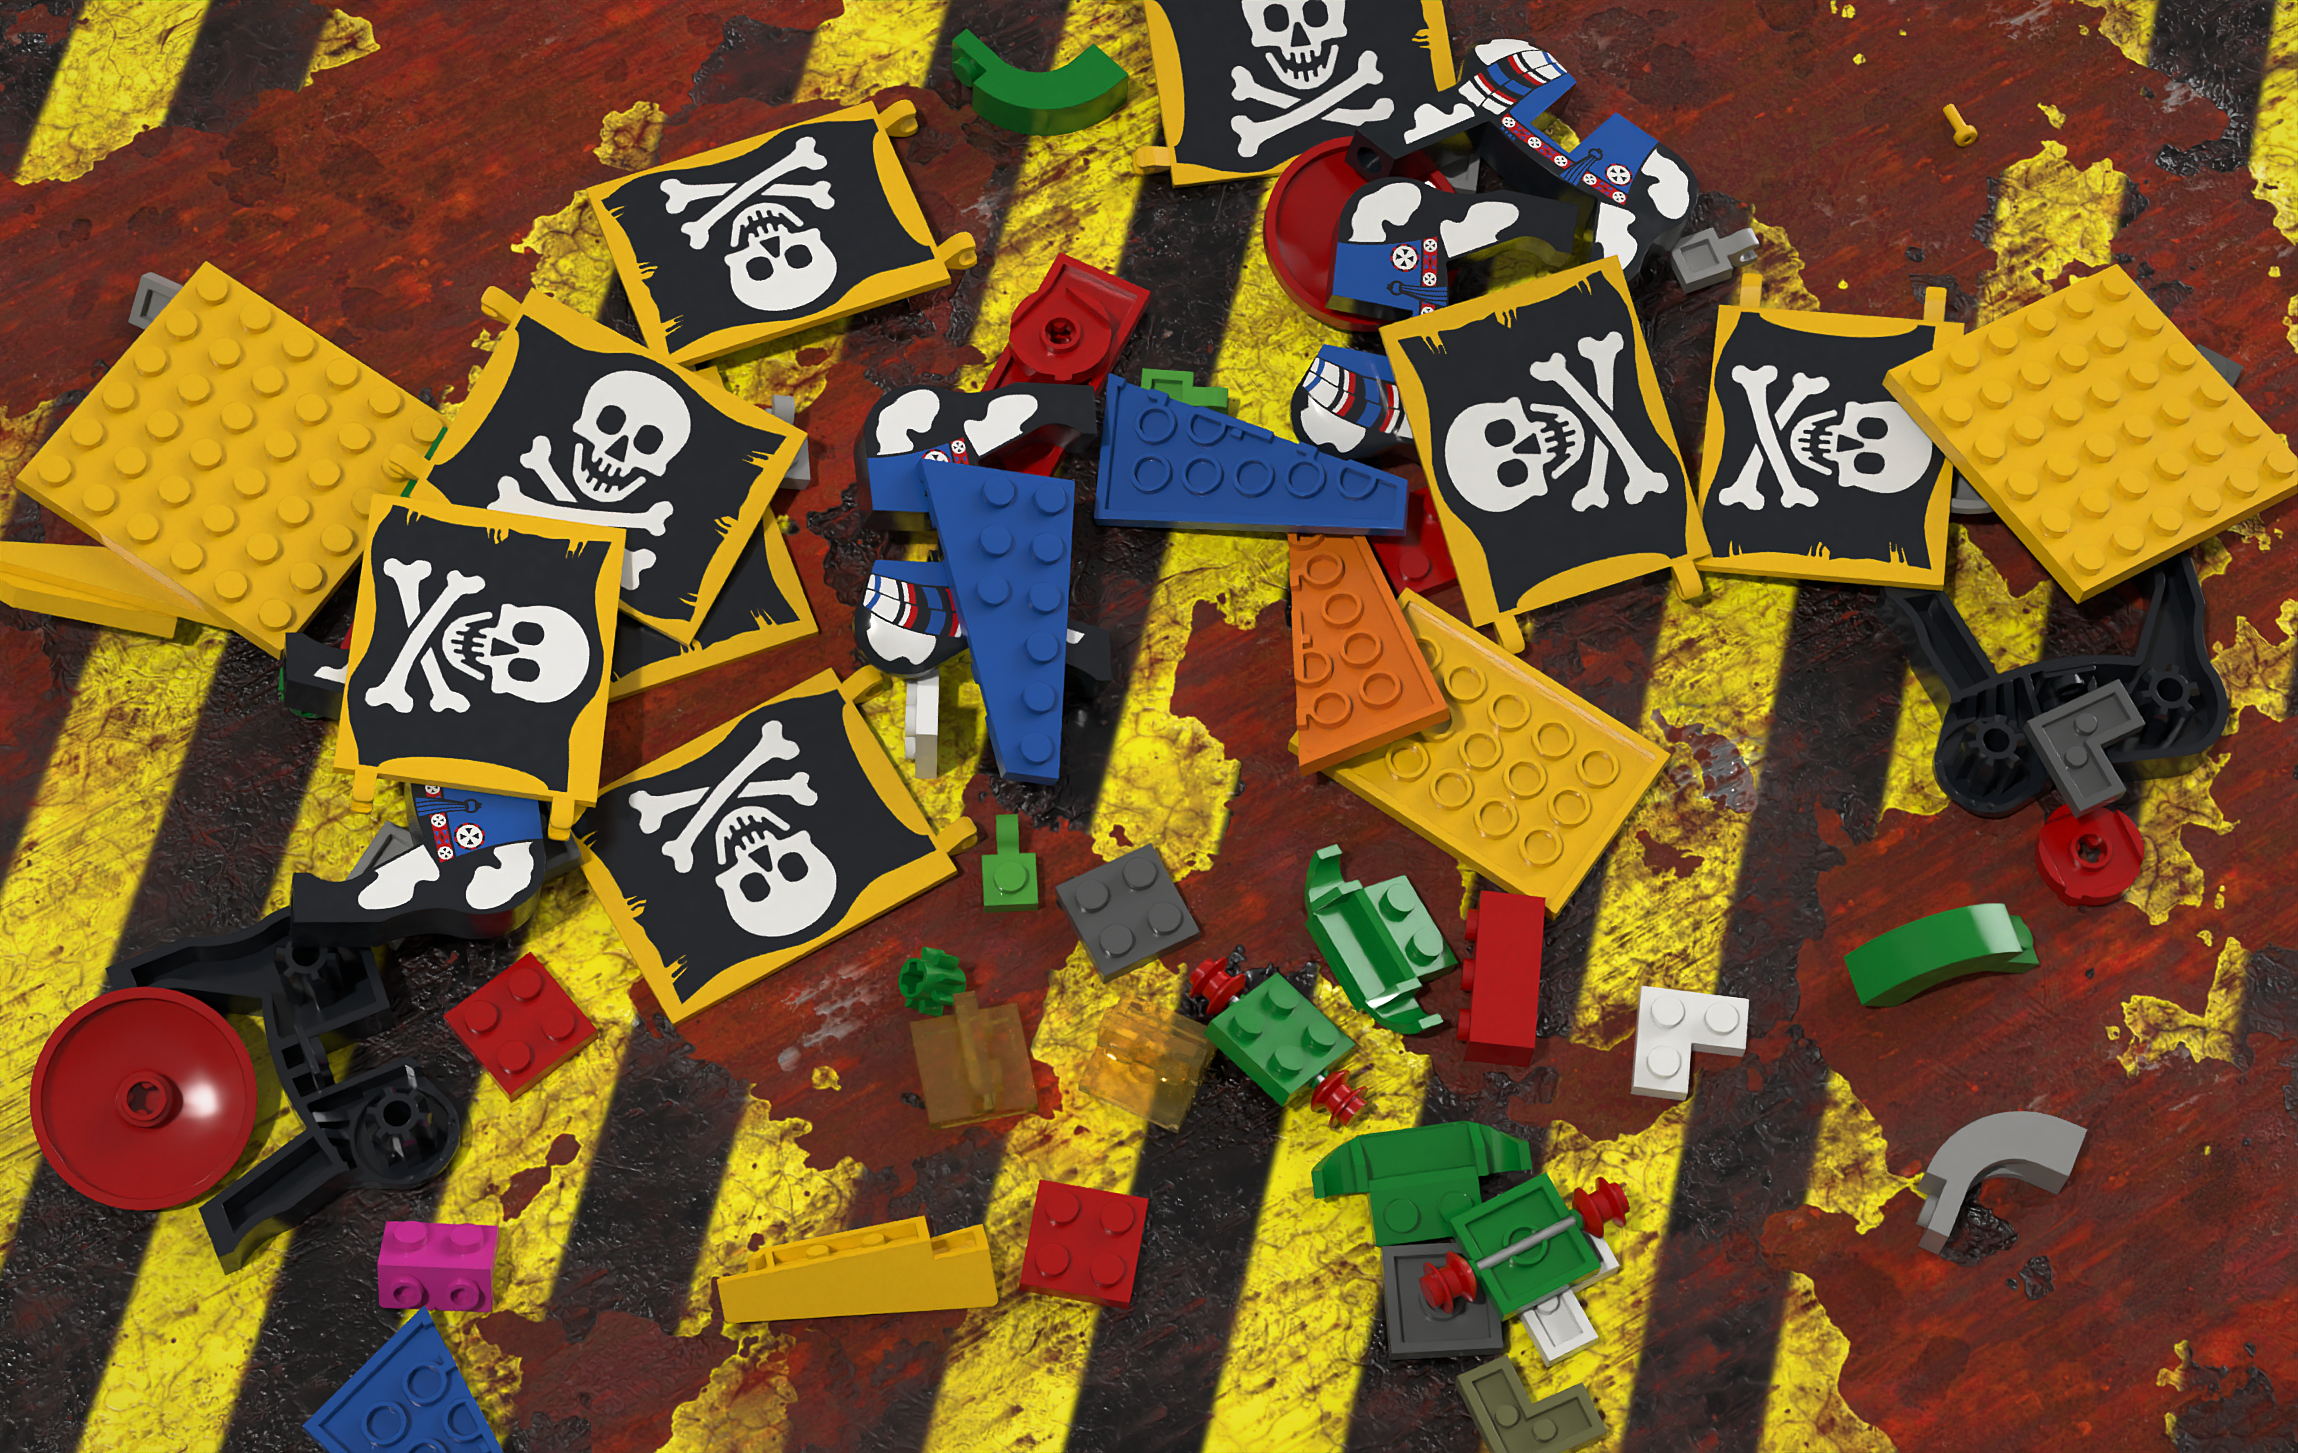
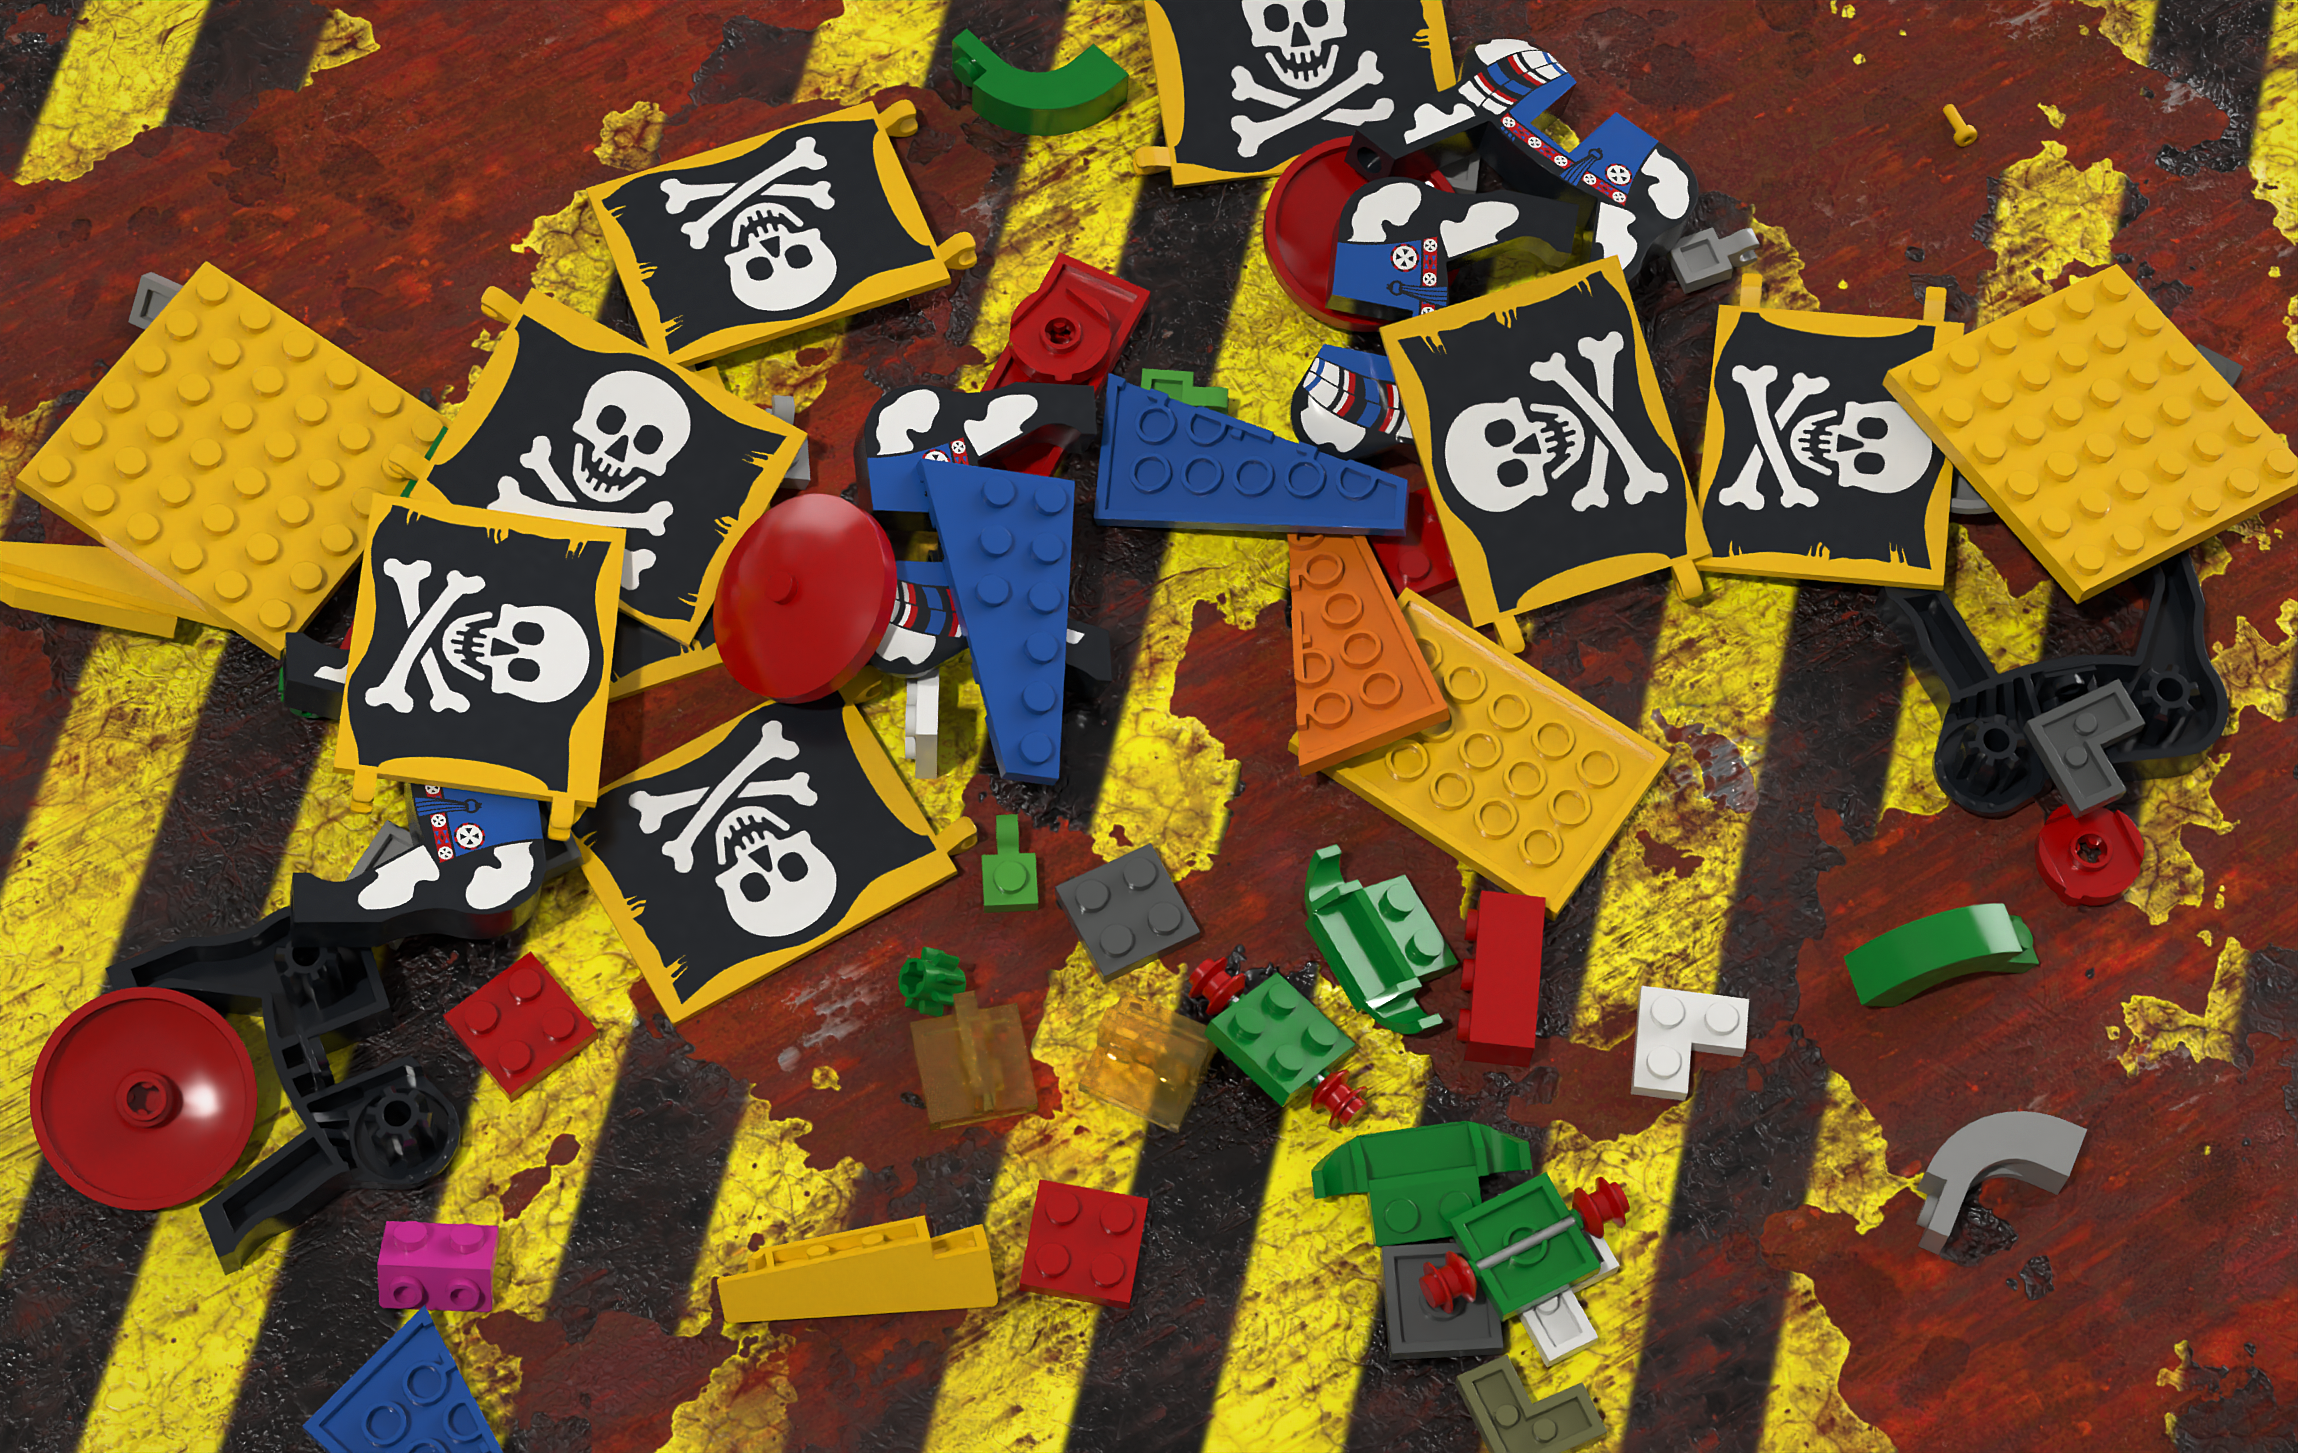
(805, 598): none -> red dish

